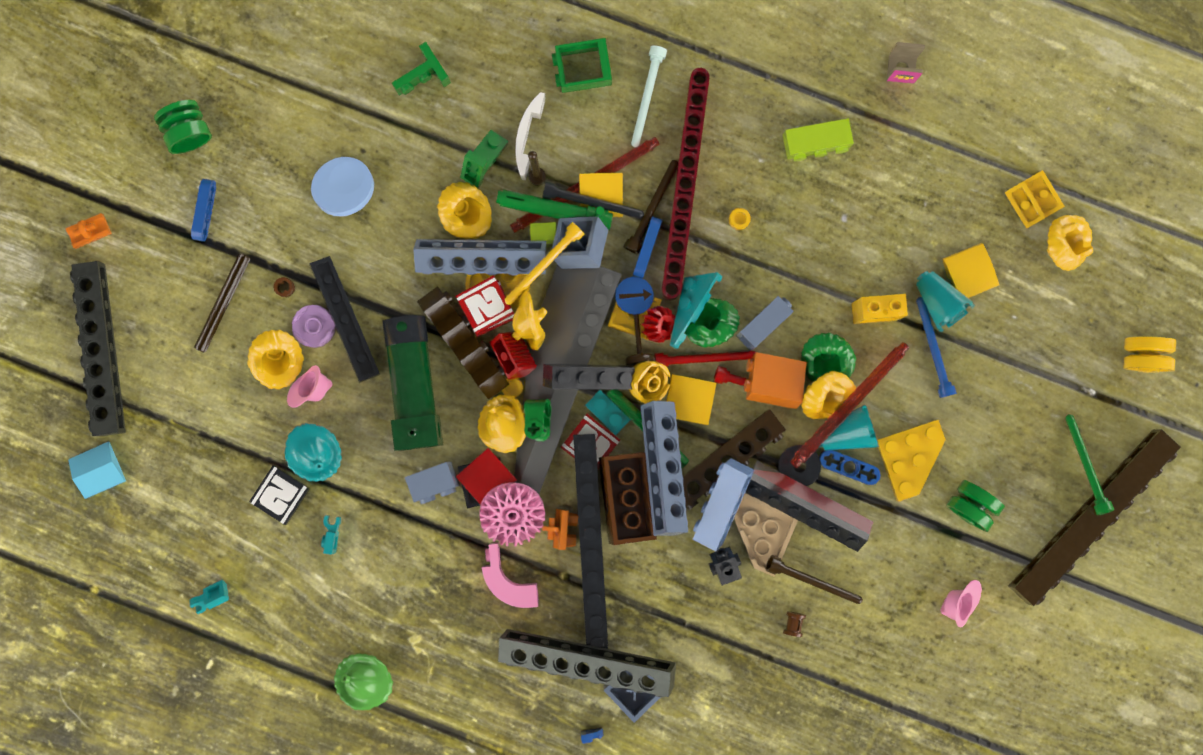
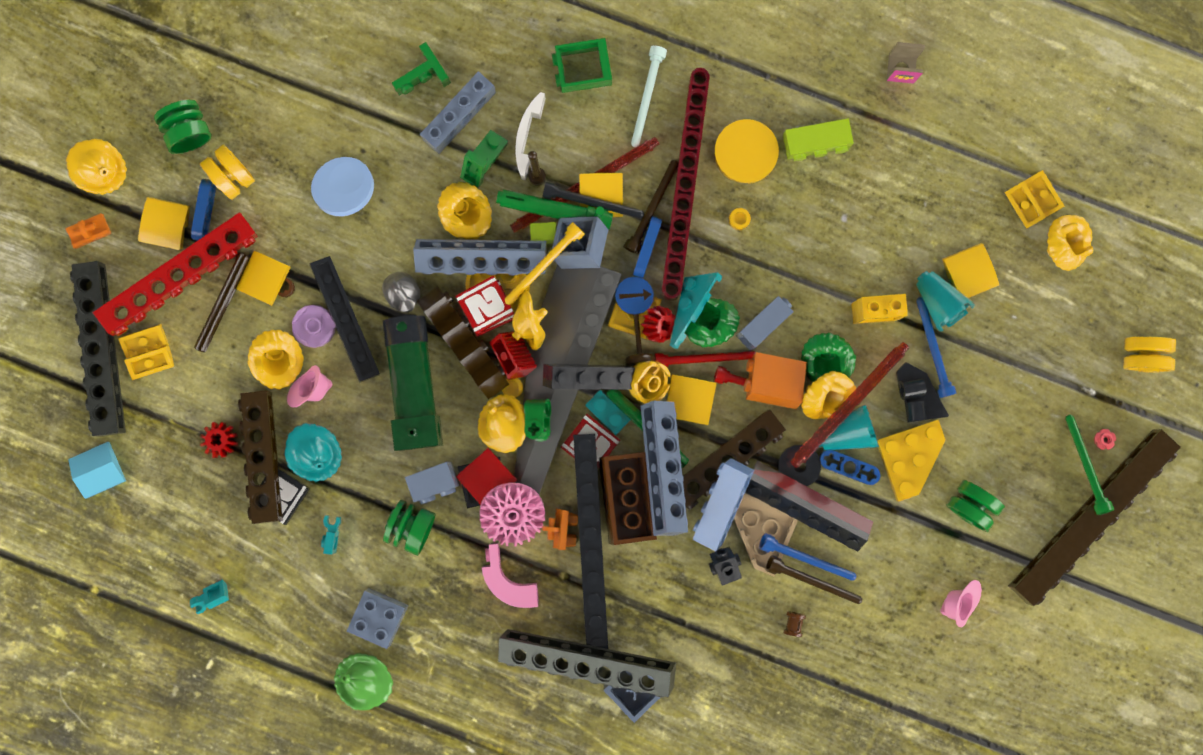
(96, 166): none -> yellow piece
(108, 313): none -> red brick
(146, 351): none -> yellow slope
(163, 223): none -> yellow slope
(211, 440): none -> red gear
(224, 174): none -> yellow wheel
(263, 278): none -> yellow slope
(269, 466): none -> dark brown brick
(377, 618): none -> sand blue brick
(401, 291): none -> flat silver piece
(409, 527): none -> green wheel
(458, 112): none -> sand blue brick
(588, 735): blue tile -> none
(746, 151): none -> yellow tile
(769, 543): none -> blue piece
(919, 395): none -> black panel
(1099, 439): none -> coral plate

